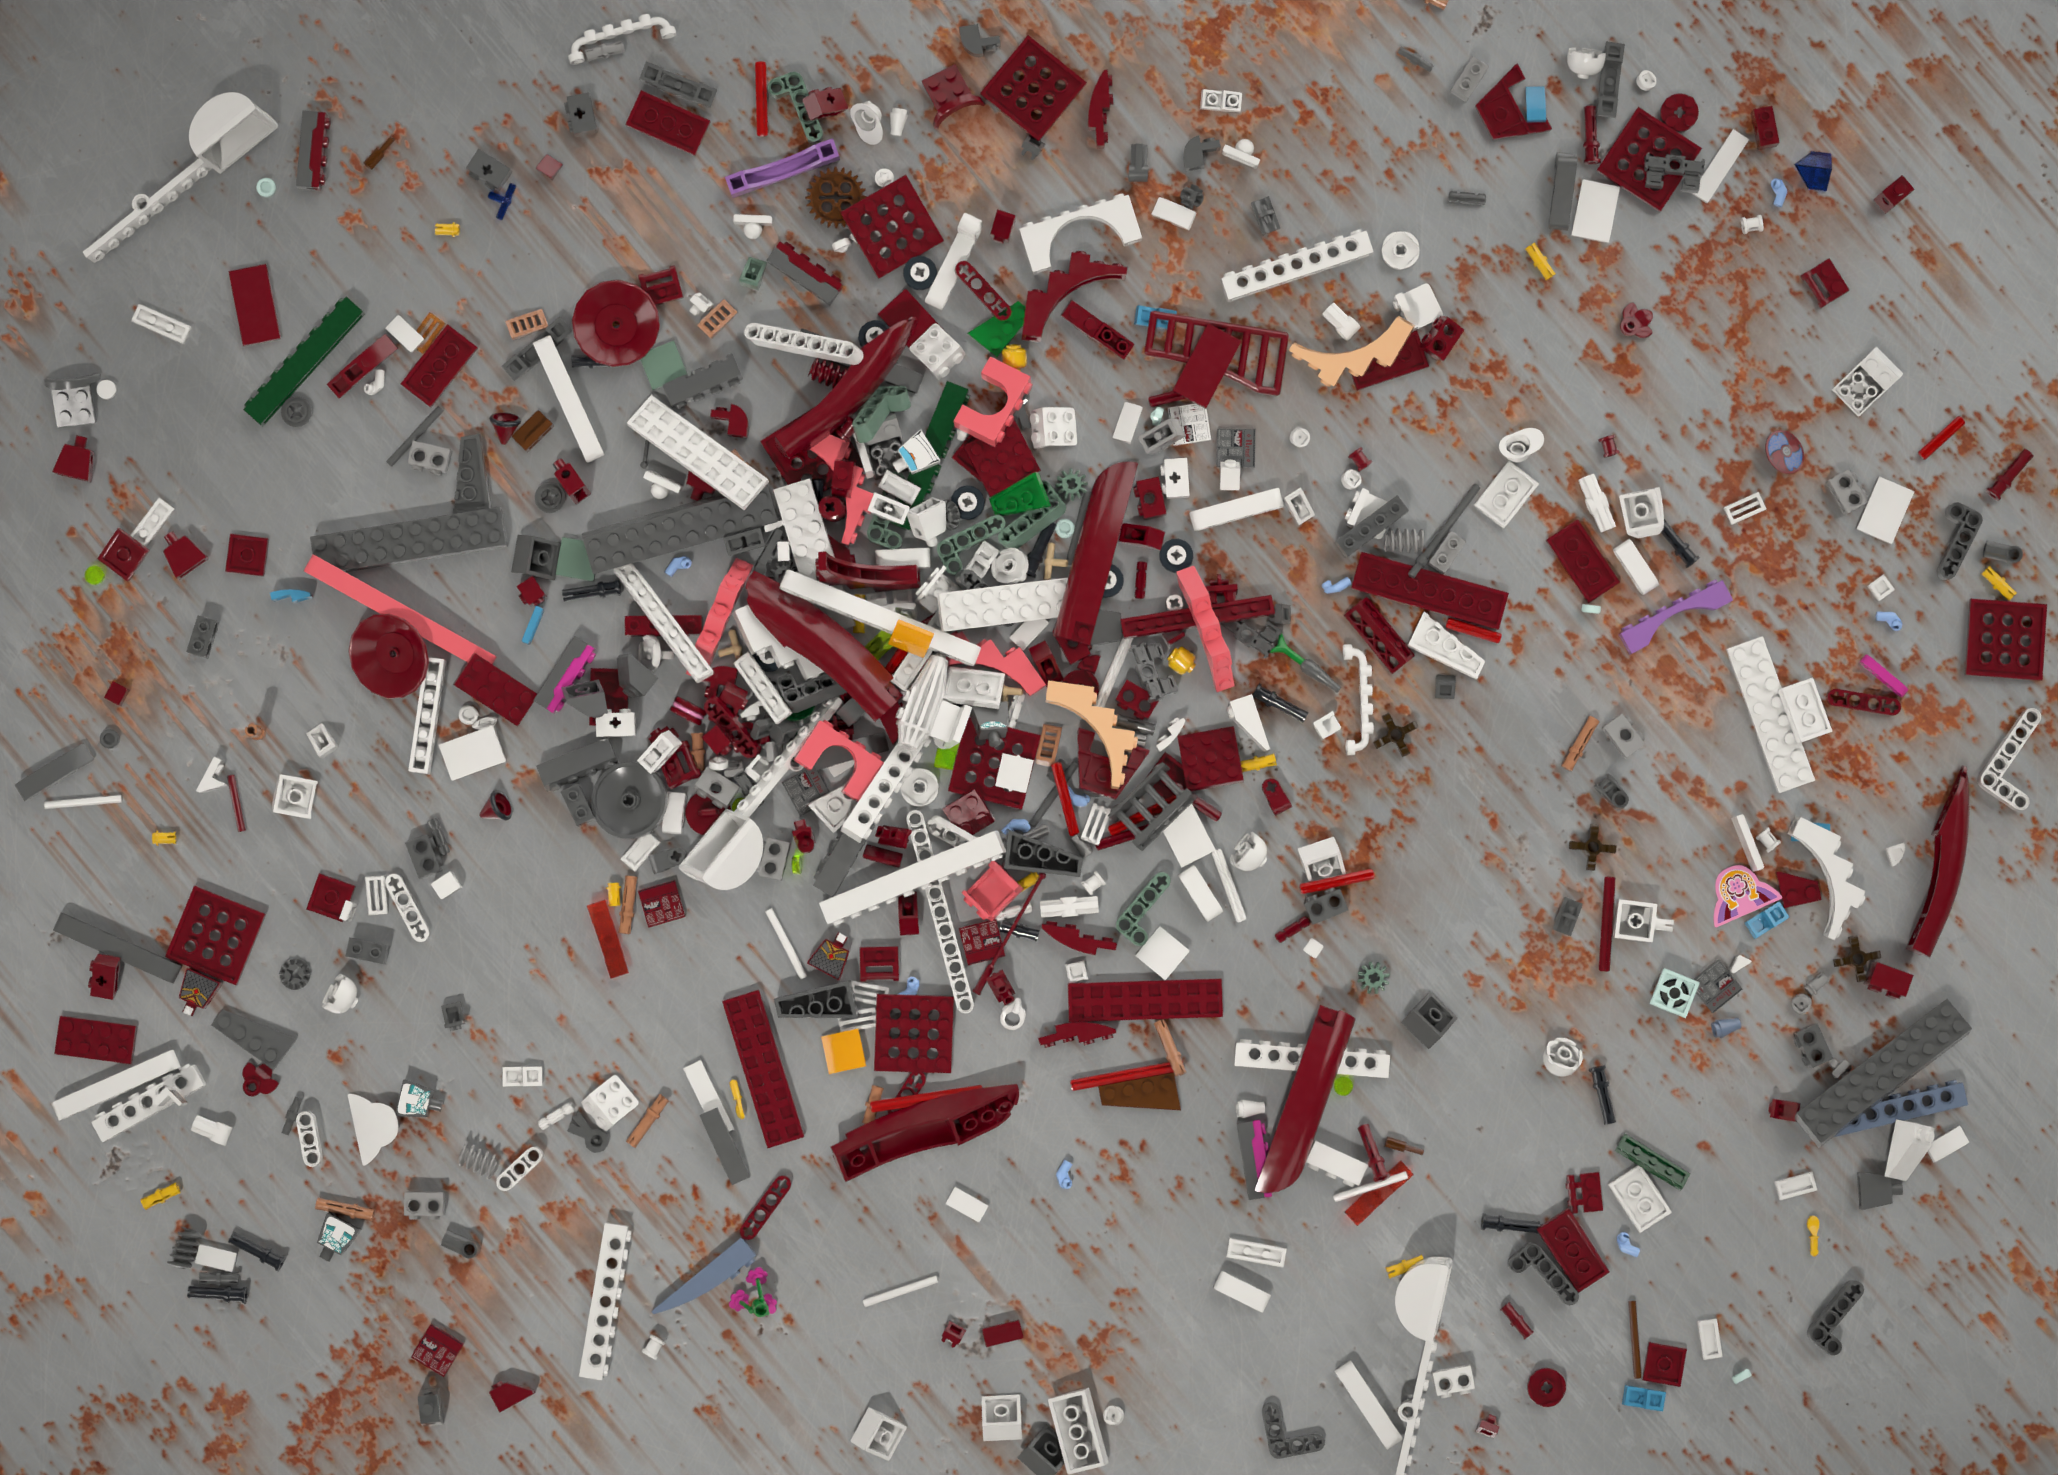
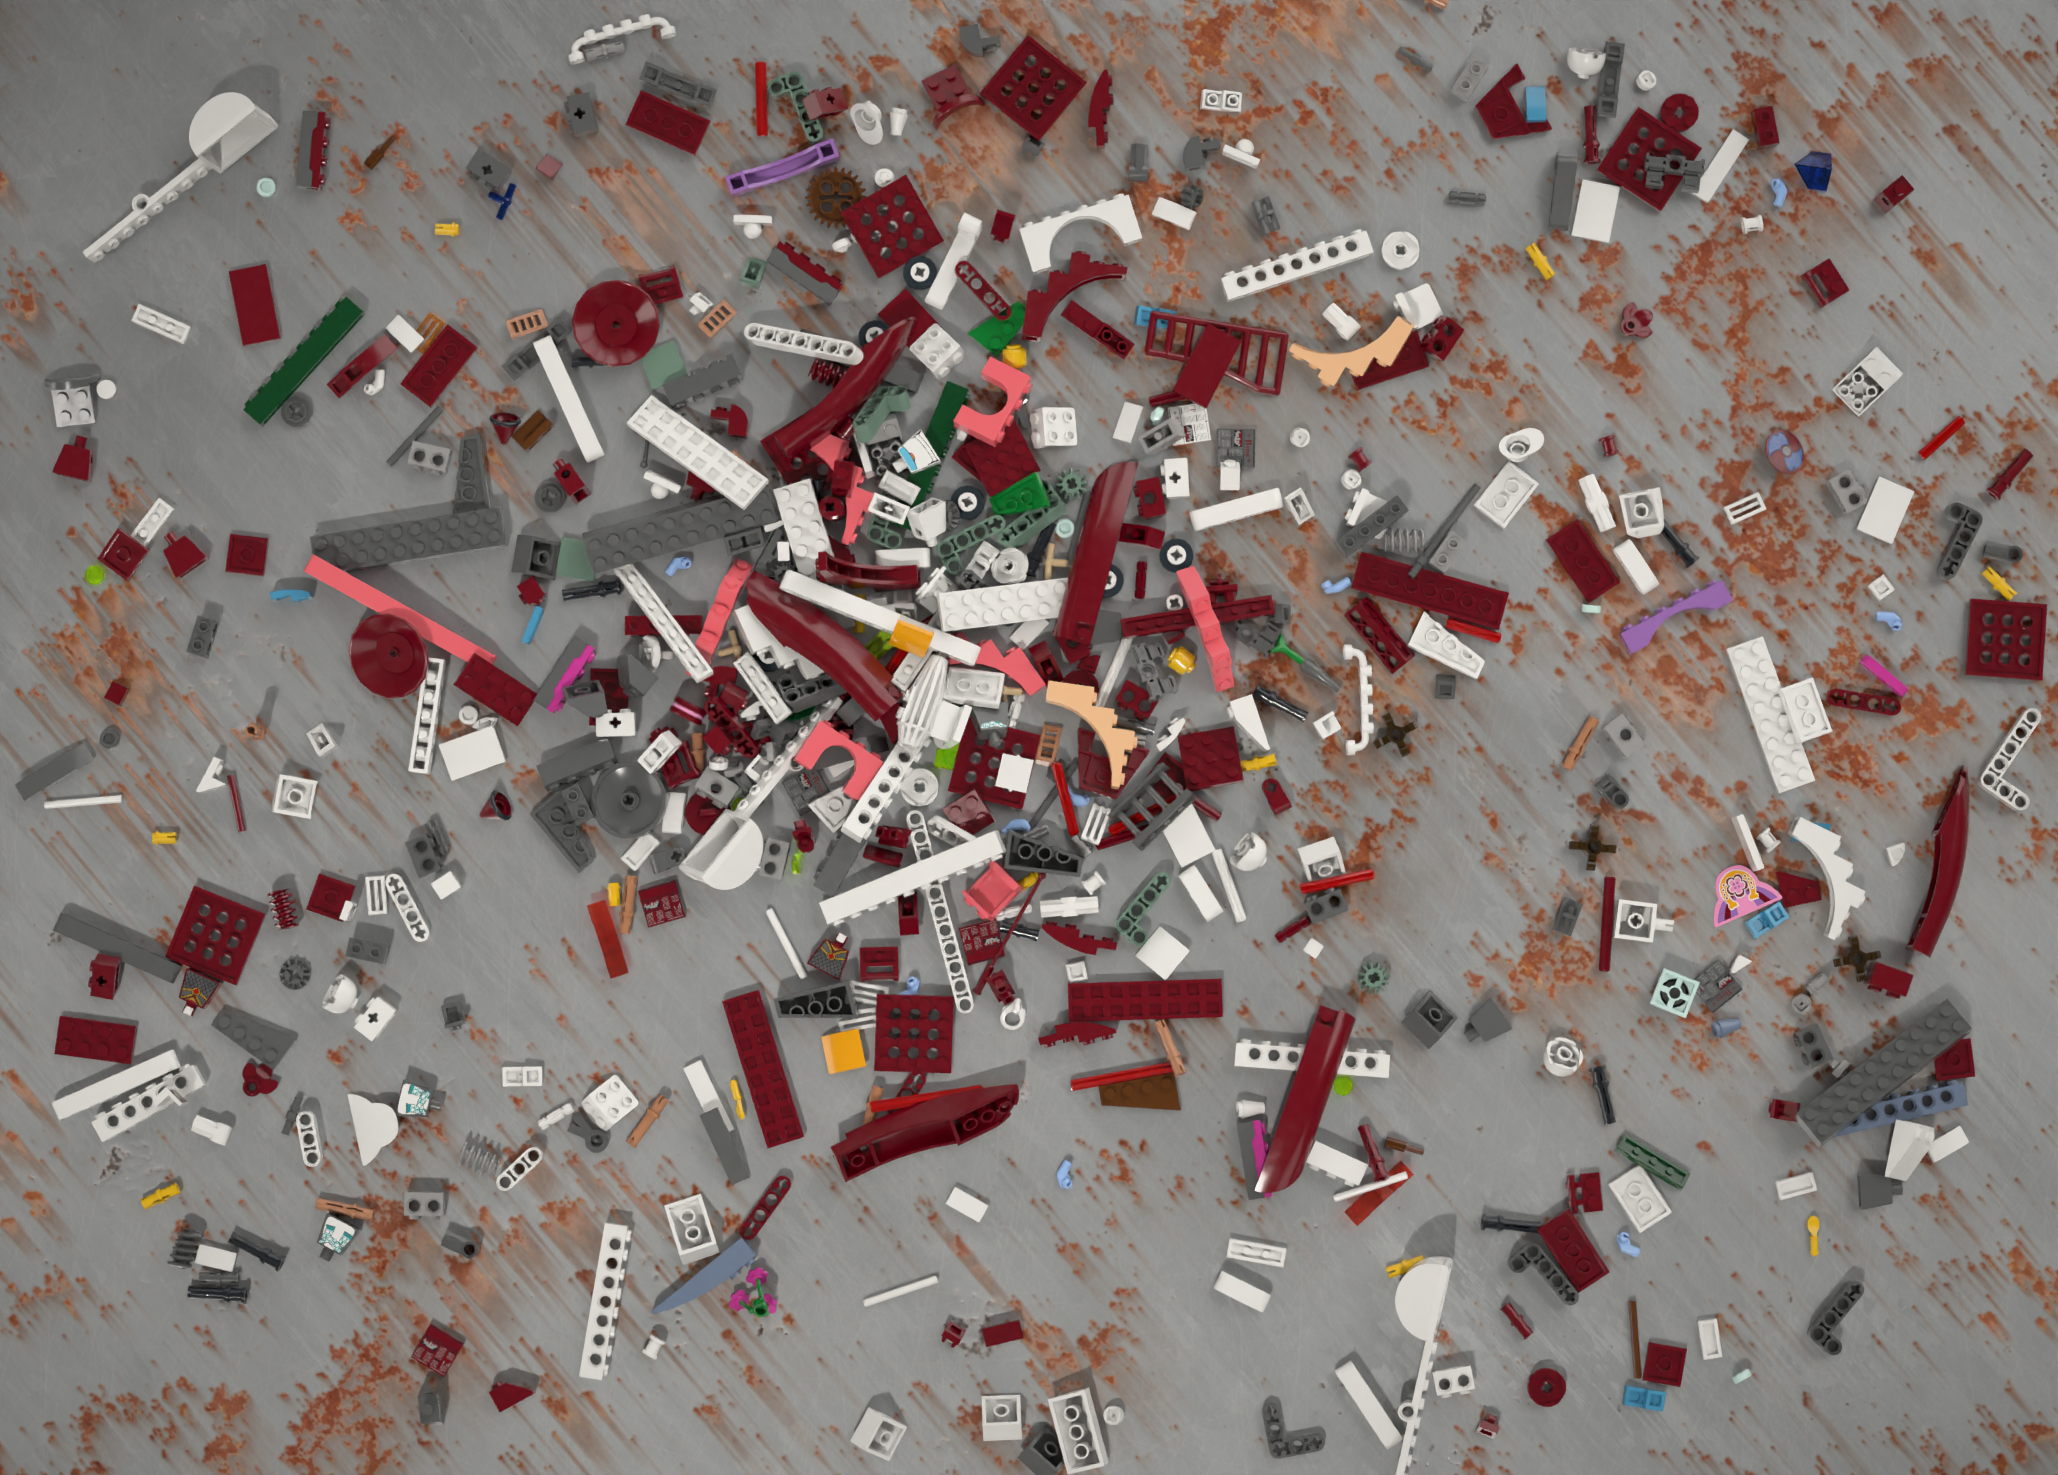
(283, 909): none -> dark red piece
(373, 1029): none -> white brick
(561, 828): none -> dark grey wing
(691, 1229): none -> white slope
(1487, 1023): none -> dark grey torso
(1955, 1062): none -> dark red plate

